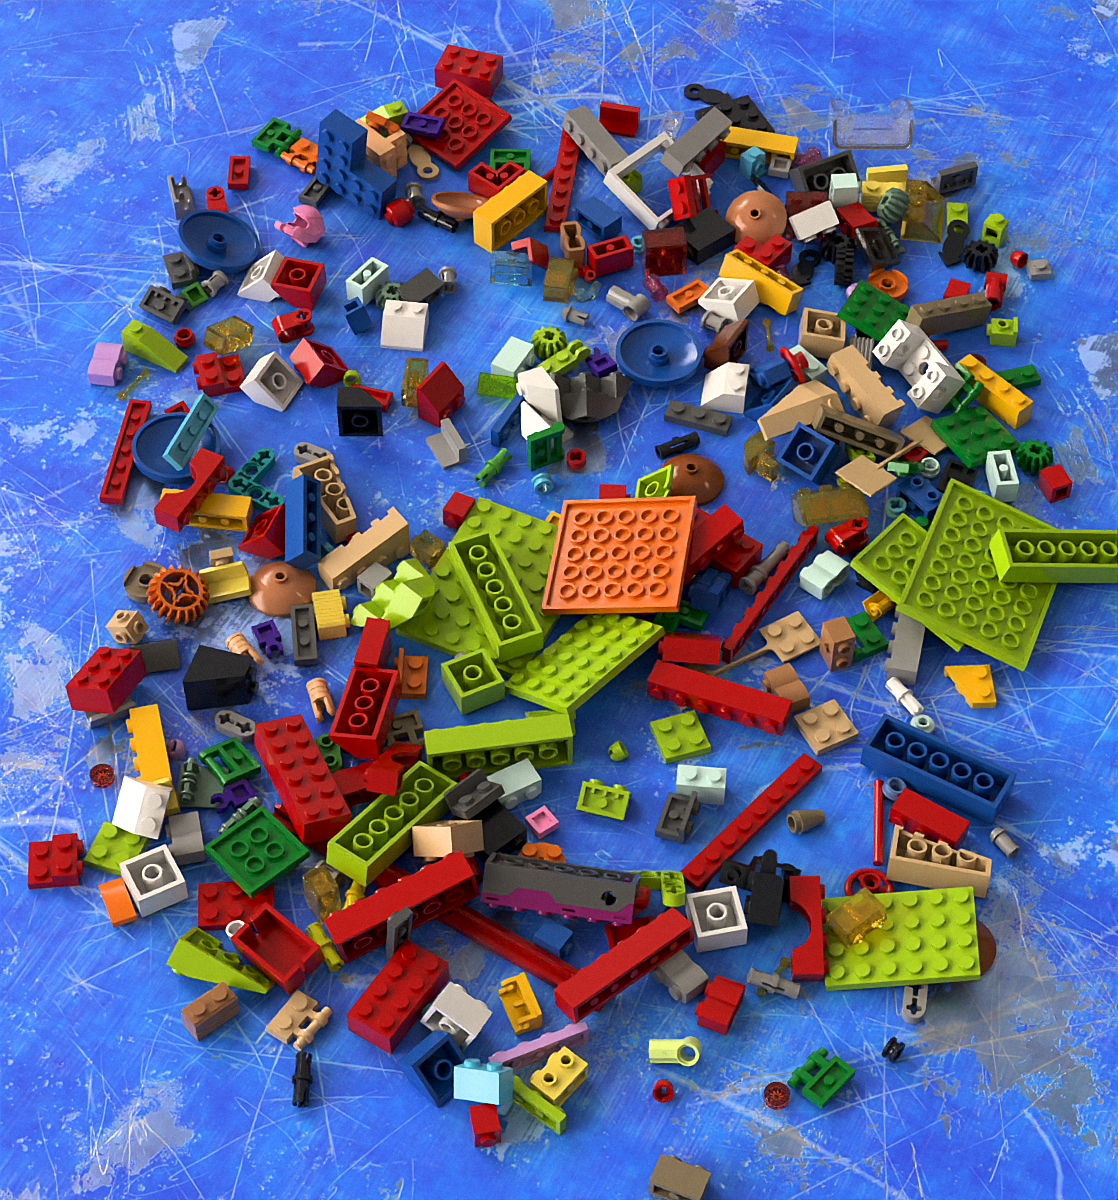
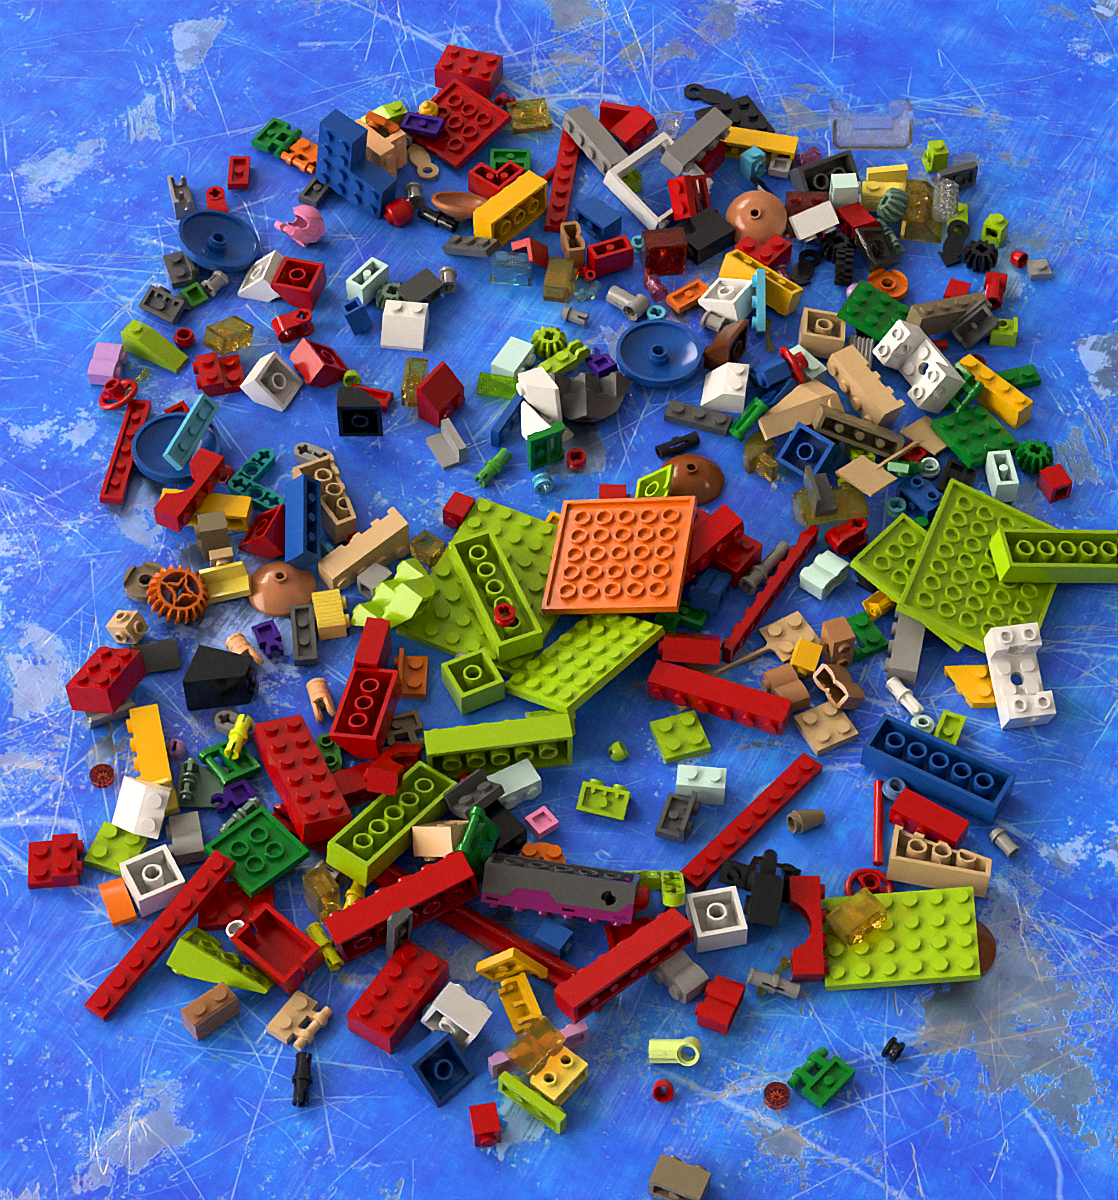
(115, 390): none -> red piece
(160, 935): none -> red plate
(212, 531): none -> dark tan brick
(238, 736): none -> neon yellow pin
(429, 108): none -> yellow plate
(471, 246): none -> dark grey plate
(478, 839): none -> green plate
(483, 1082): brick -> none
(503, 98): none -> red arm
(504, 621): none -> red bush
(509, 964): none -> yellow wing
(529, 116): none -> clear yellow plate
(535, 1046): none -> clear yellow brick
(634, 129): none -> red brick
(655, 312): none -> medium azure bush
(748, 418): none -> green plate
(758, 302): none -> medium azure plate
(805, 657): none -> yellow brick
(819, 493): none -> dark grey panel
(838, 686): none -> medium nougat brick
(919, 1001): light grey beam -> none
(935, 156): none -> lime brick
(945, 200): none -> clear piece
(950, 727): none -> lime plate
(974, 325): none -> dark grey hinge
(1013, 652): none -> white plate

